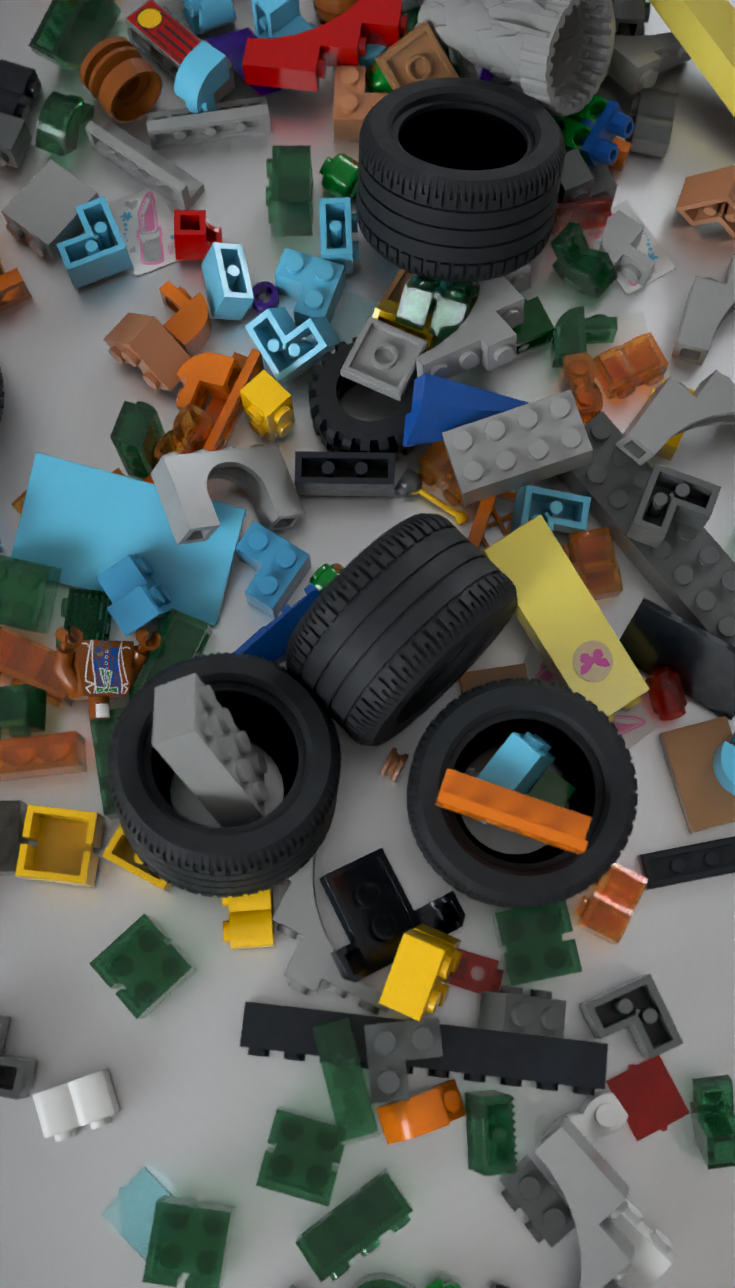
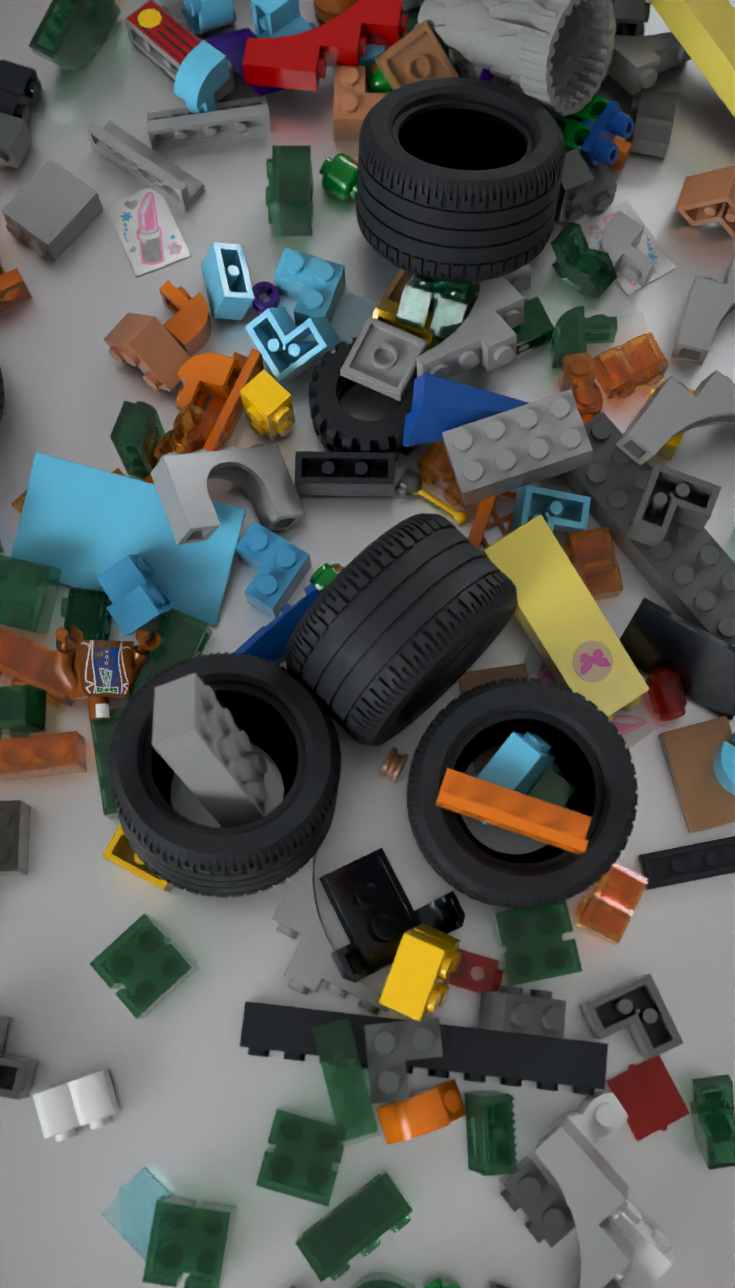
(60, 122): clear green brick -> none
(63, 845): yellow piece -> none
(97, 251): medium azure brick -> none
(120, 79): dark orange wheel -> none
(193, 234): red brick -> none
(250, 921): yellow brick -> none
(336, 232): medium azure brick -> none
(587, 213): clear red piece -> none

